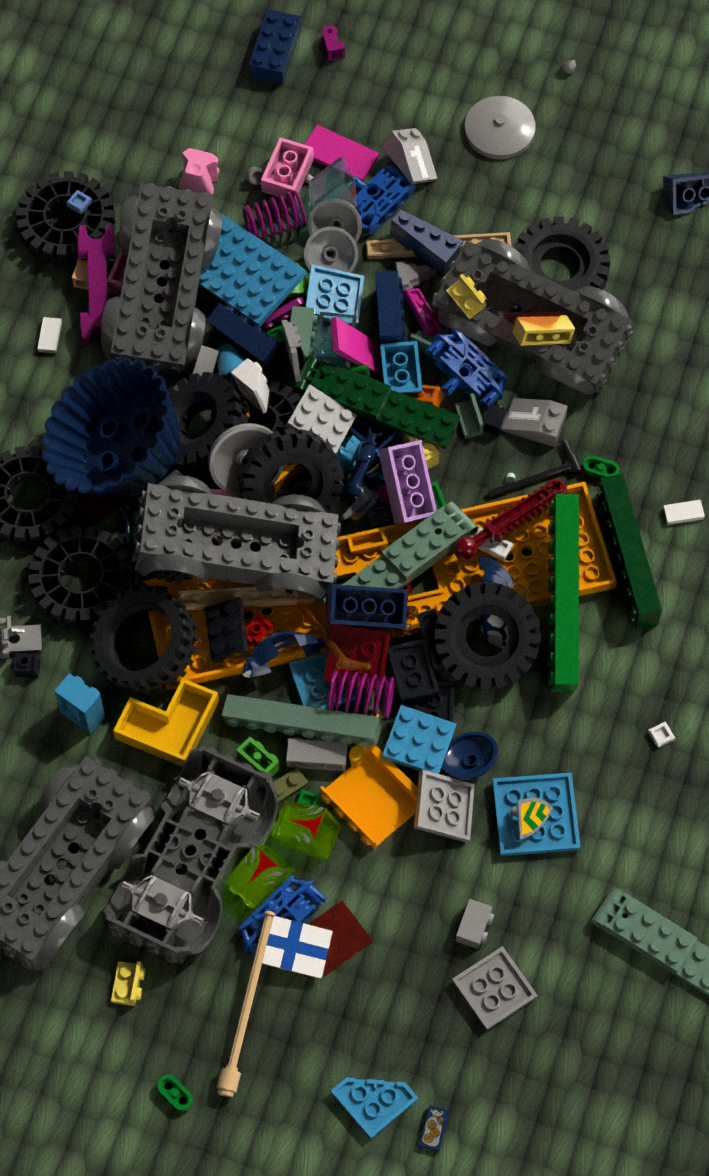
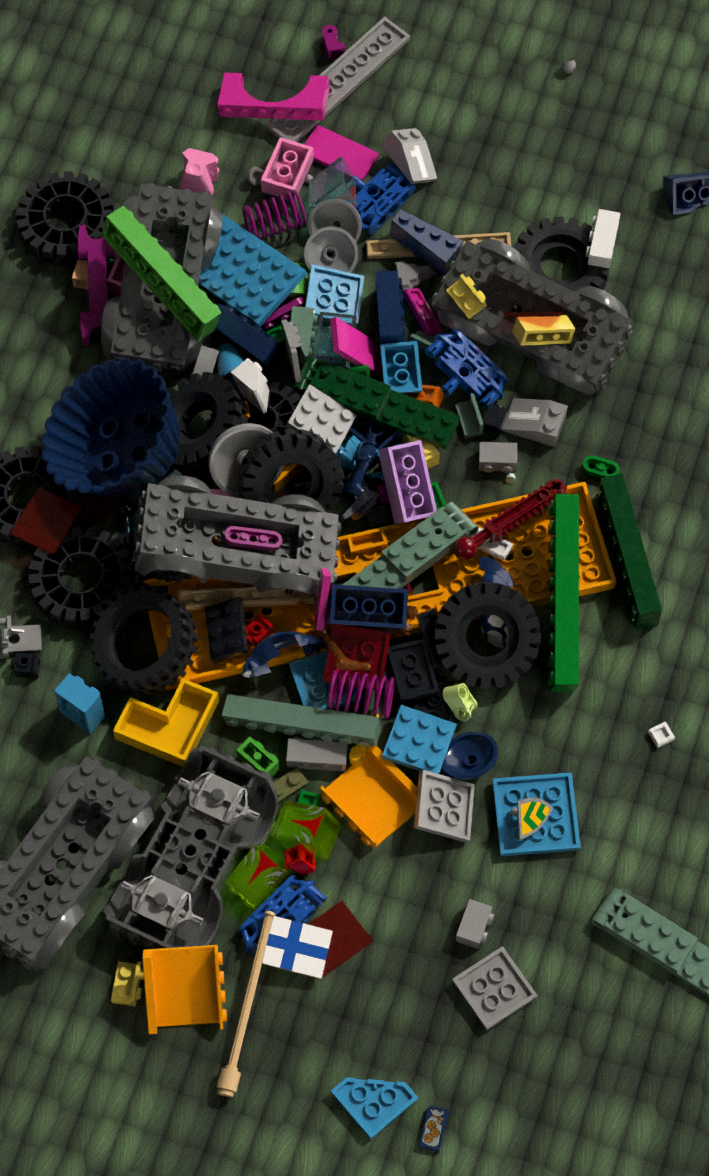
(46, 520): none -> clear red piece
(49, 335): white tile -> none
(79, 202): medium blue tile -> none
(161, 273): none -> bright green brick
(176, 1093): green plate -> none
(184, 986): none -> light orange panel
(260, 536): none -> magenta plate
(275, 46): dark blue brick -> none
(300, 860): none -> red brick
(306, 105): none -> dark pink arch
(322, 599): none -> dark pink tile
(348, 74): none -> light grey plate
(460, 701): none -> yellowish green piece
(497, 457): none -> light grey brick
(499, 127): light grey dish -> none
(571, 465): black bar -> none
(603, 238): none -> white brick
(683, 512): white tile -> none

